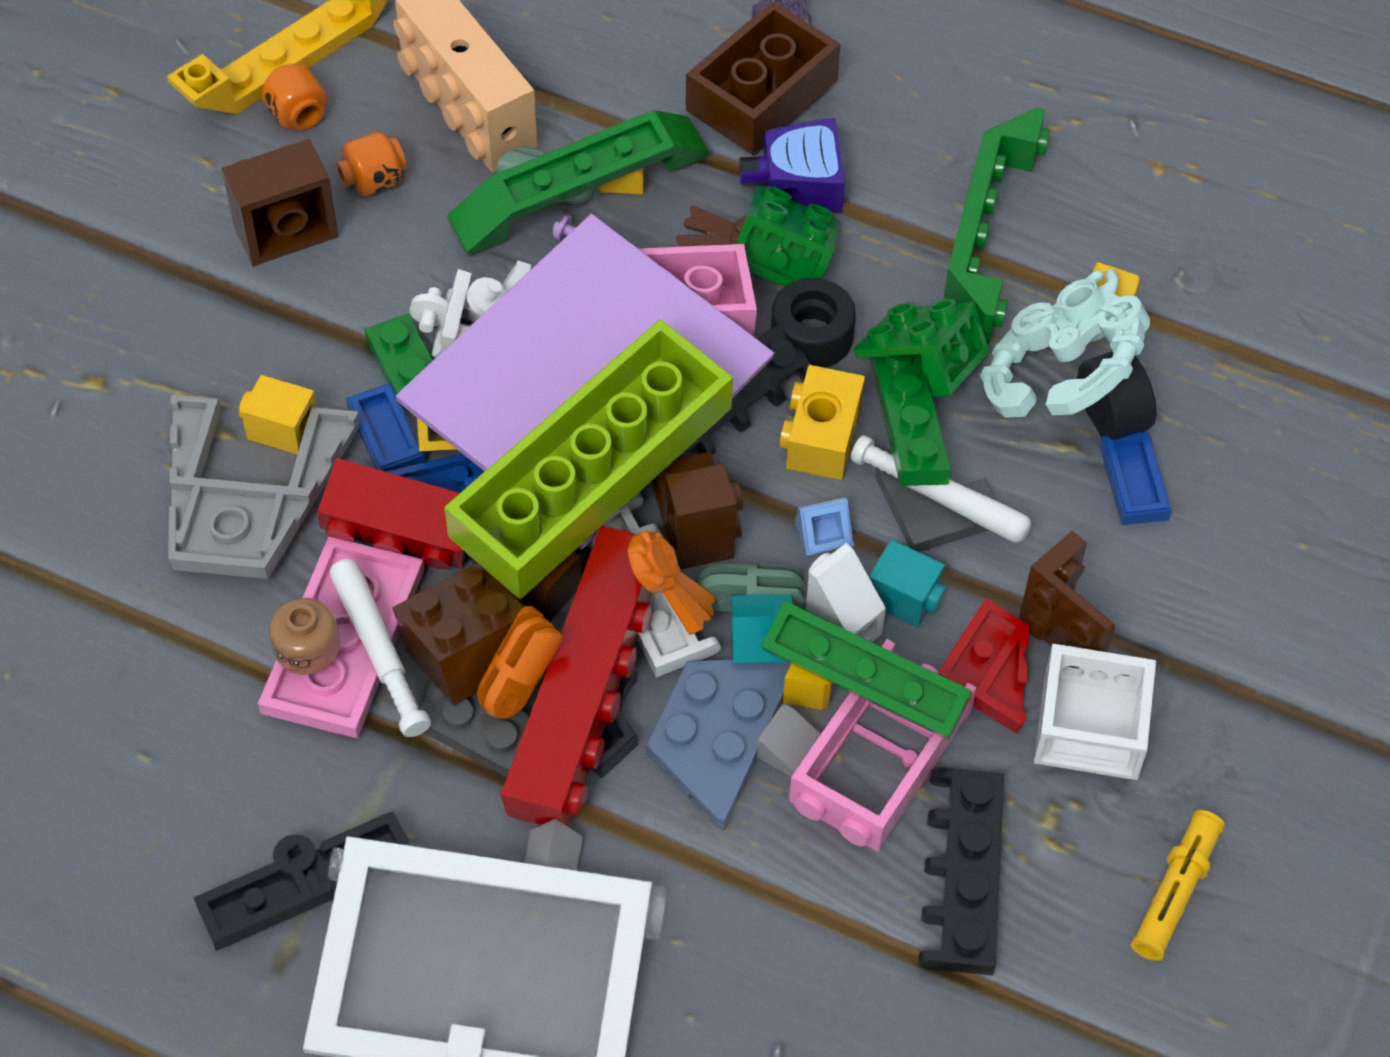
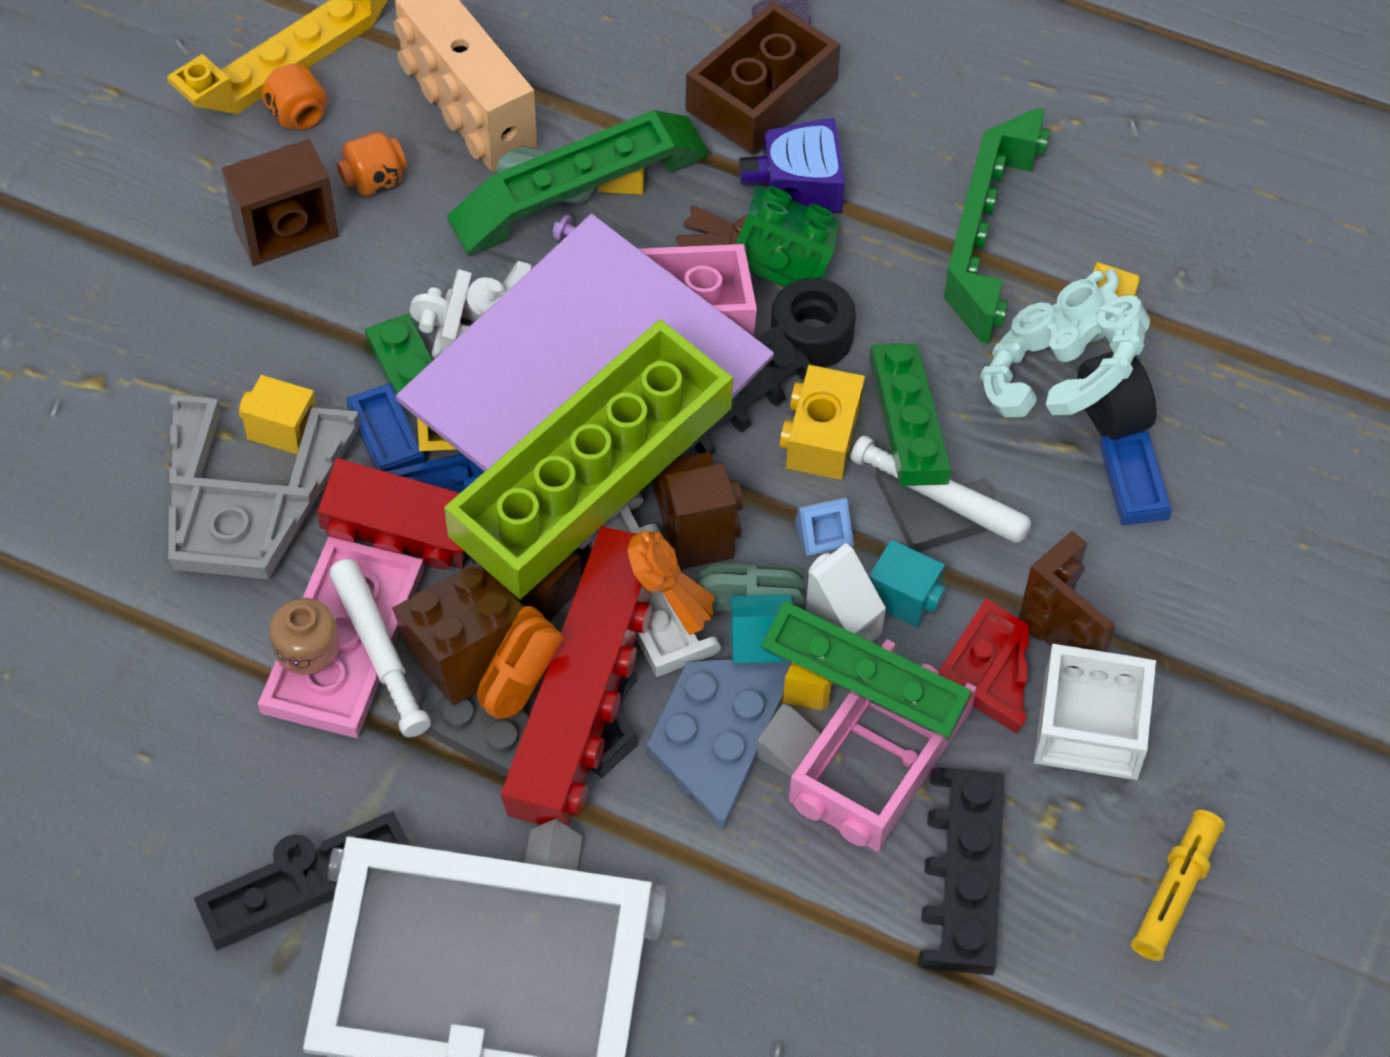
(943, 334): green bracket -> none

